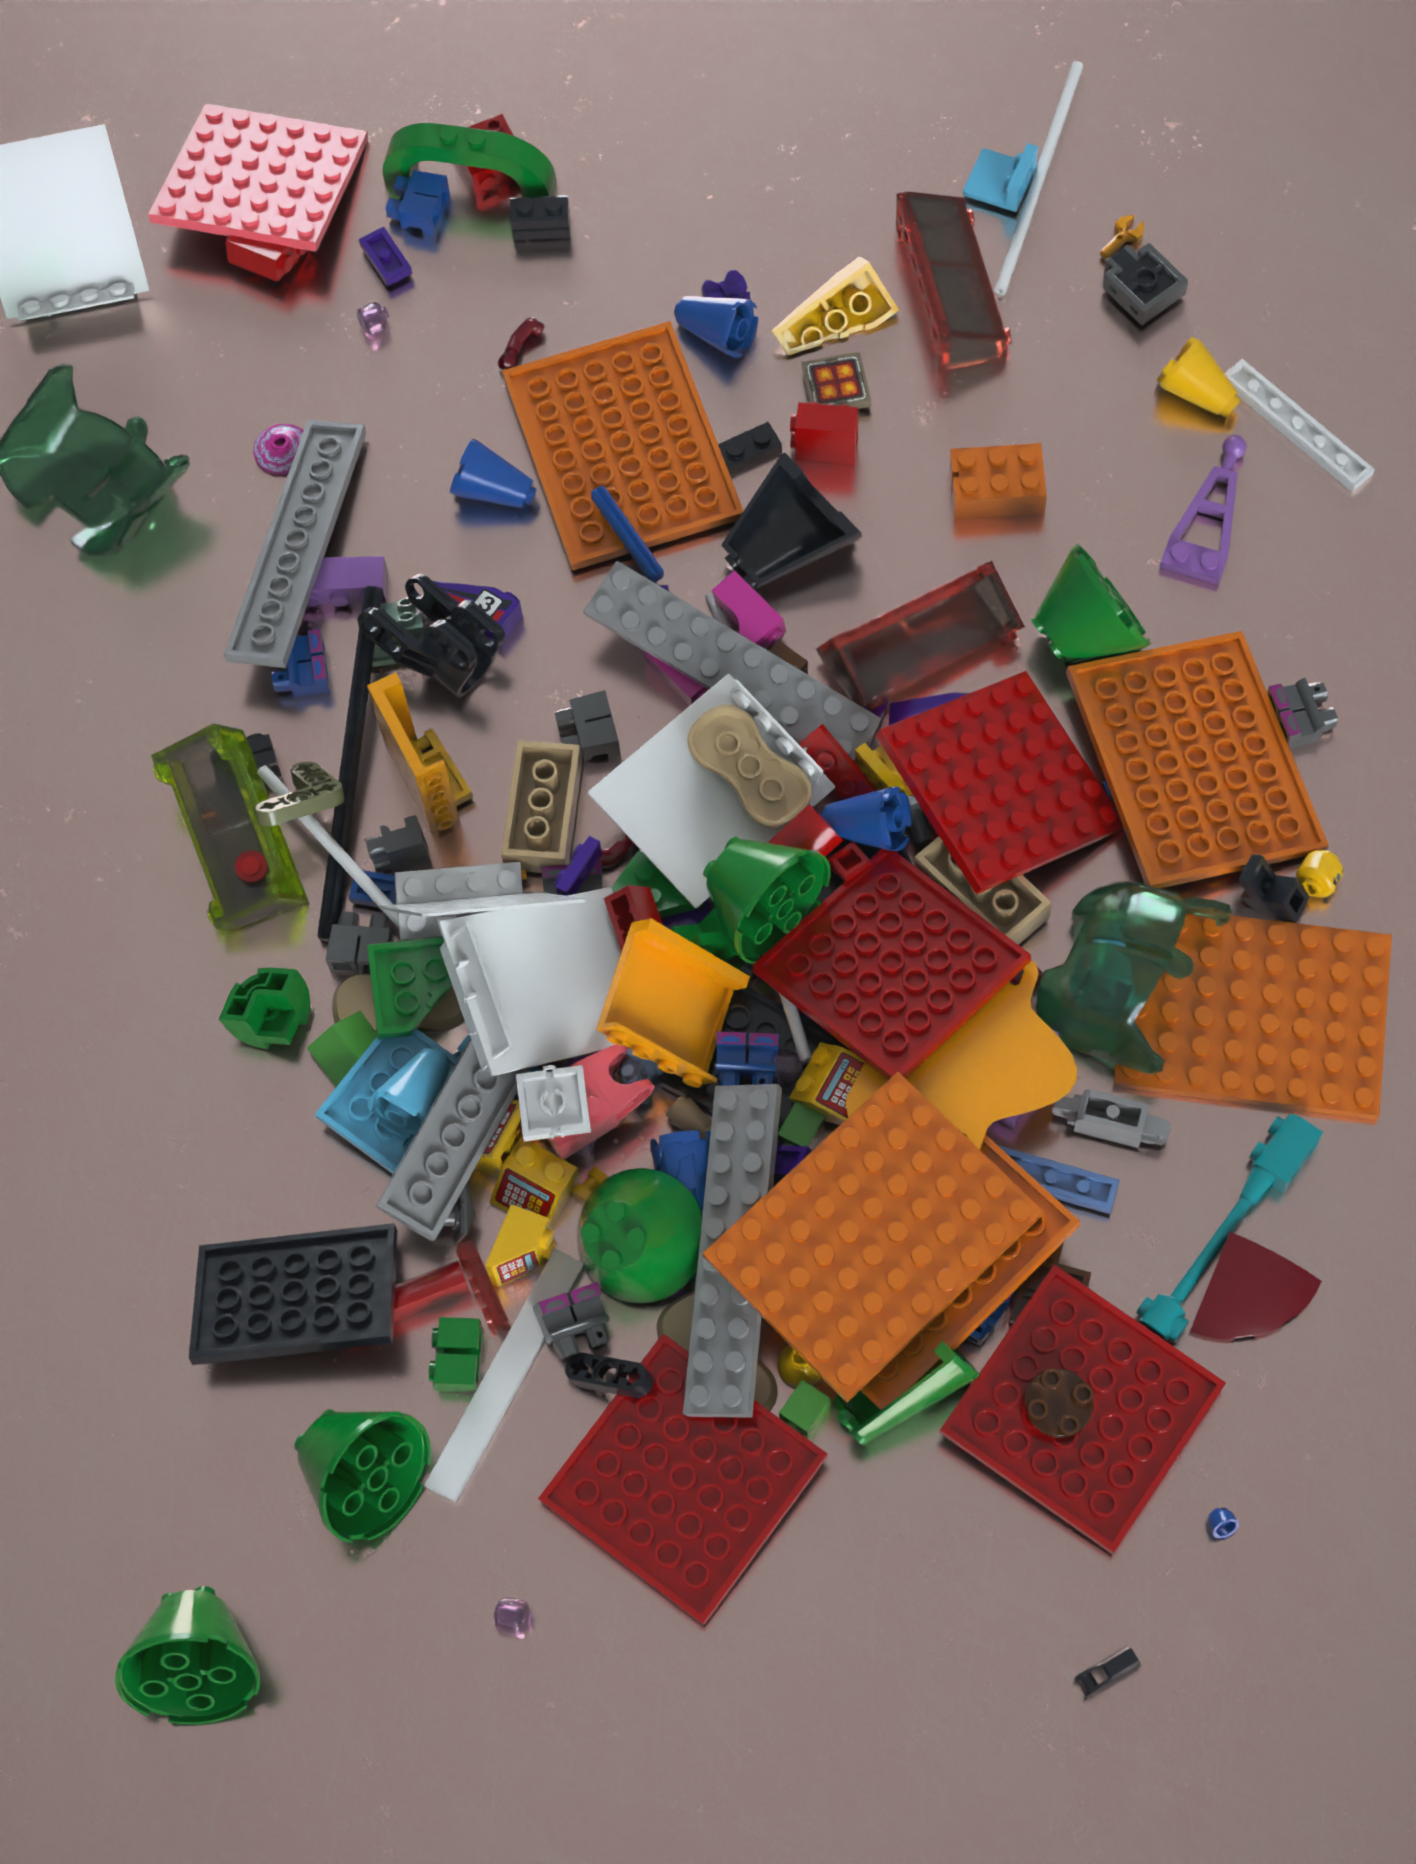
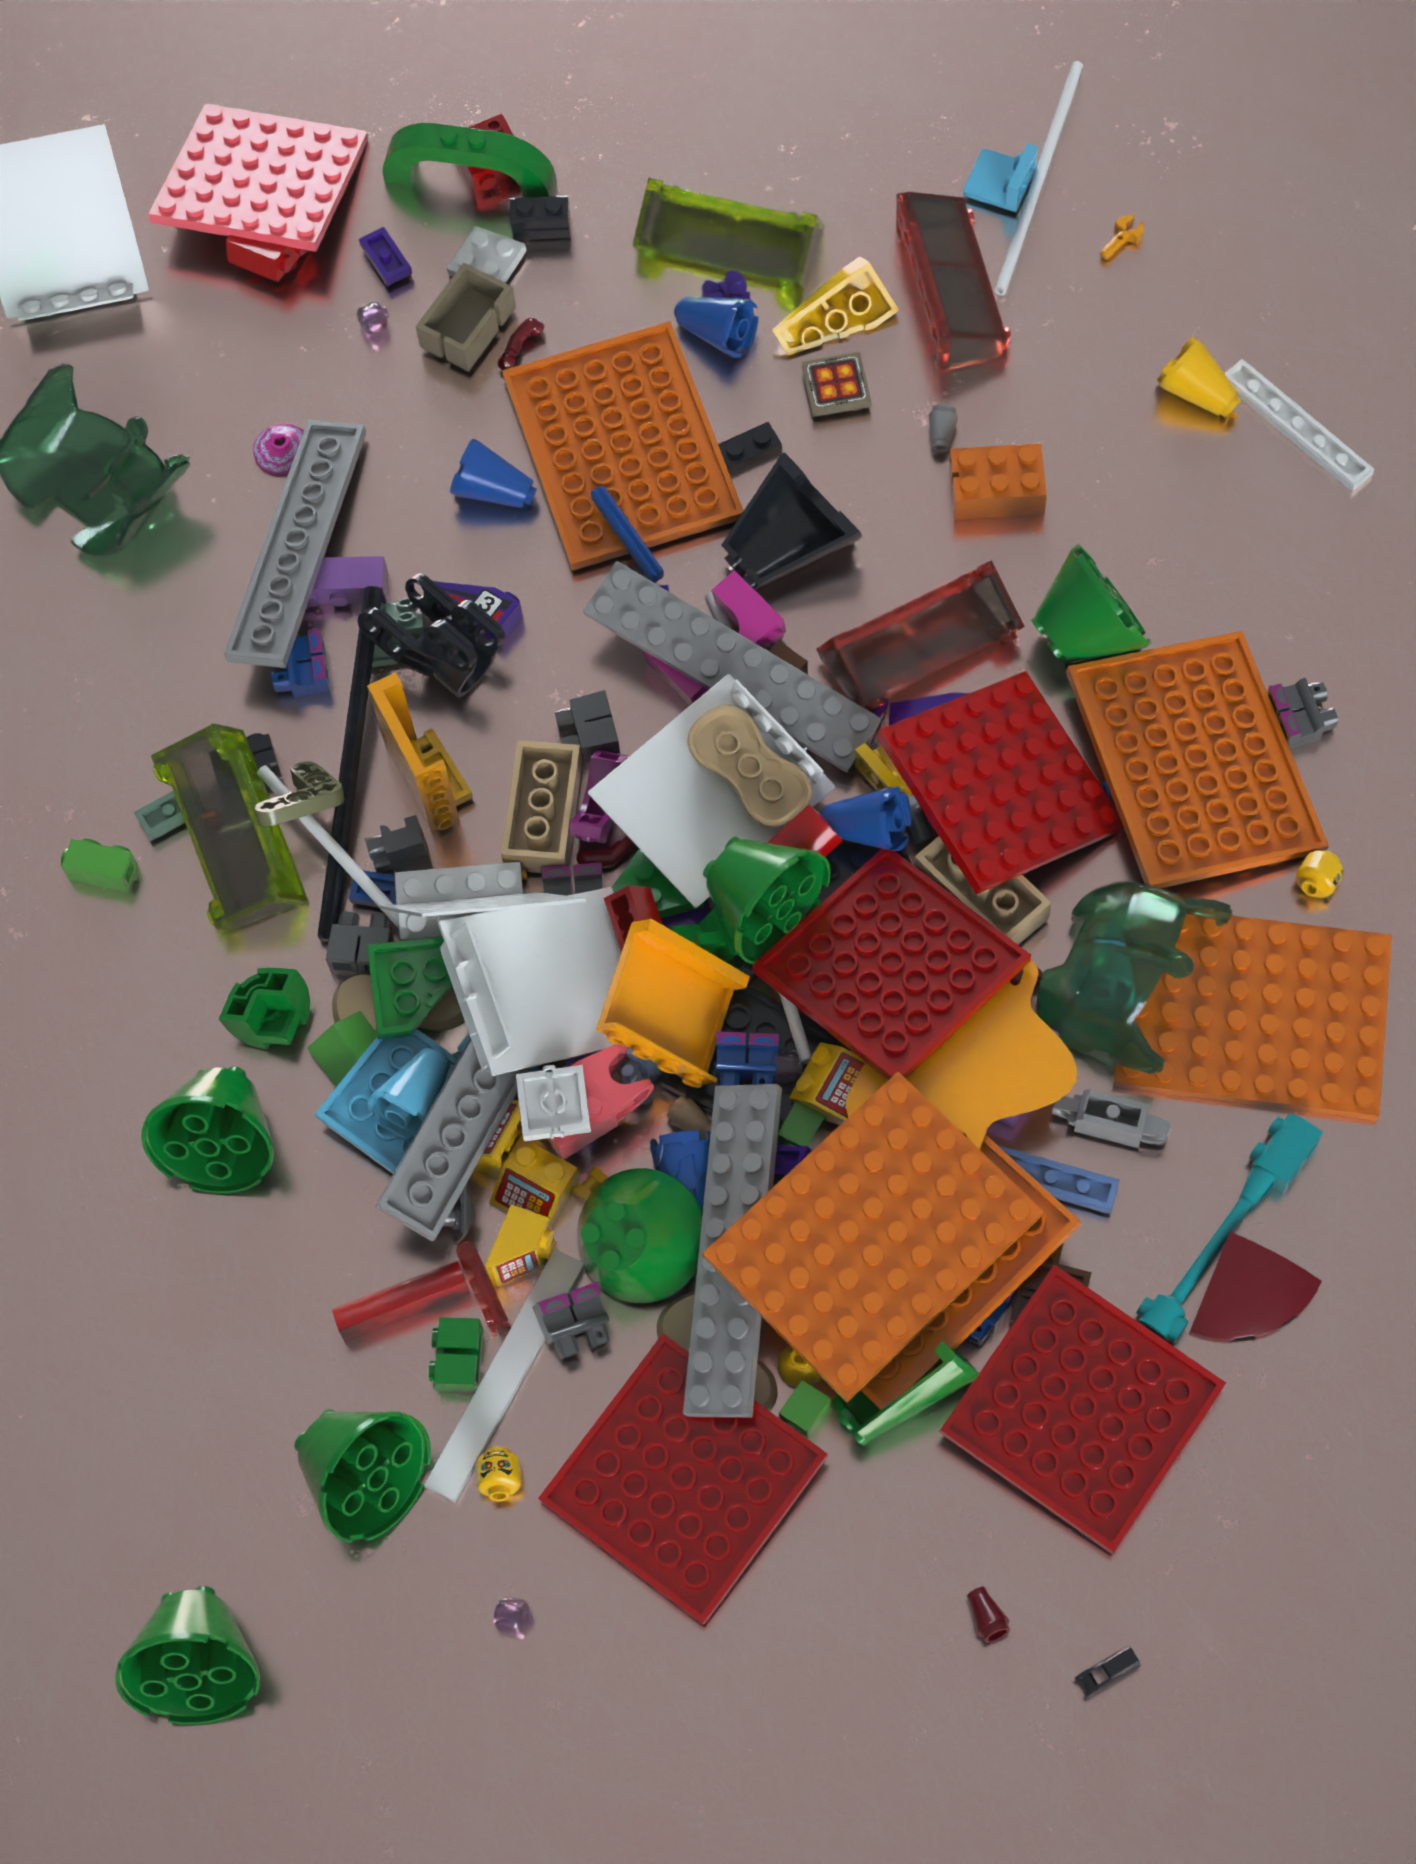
(99, 864): none -> bright green brick
(160, 816): none -> sand green plate
(211, 1133): none -> green cone
(251, 866): red plate -> none
(294, 1294): black plate -> none
(422, 201): blue hips -> none
(465, 316): none -> dark tan piece
(489, 253): none -> white plate
(498, 1473): none -> yellow head
(583, 861): dark purple plate -> none
(591, 821): none -> magenta arch
(618, 1384): black beam -> none
(727, 235): none -> clear smoke windscreen
(825, 433): red brick -> none
(836, 764): red plate -> none
(849, 862): red slope -> none
(942, 426): none -> light grey cone
(988, 1617): none -> dark red cone
(1059, 1403): reddish brown dish -> none
(1143, 281): piece -> none
(1197, 560): medium lavender plate -> none
(1222, 1522): blue hinge -> none
(1271, 893): black brick -> none

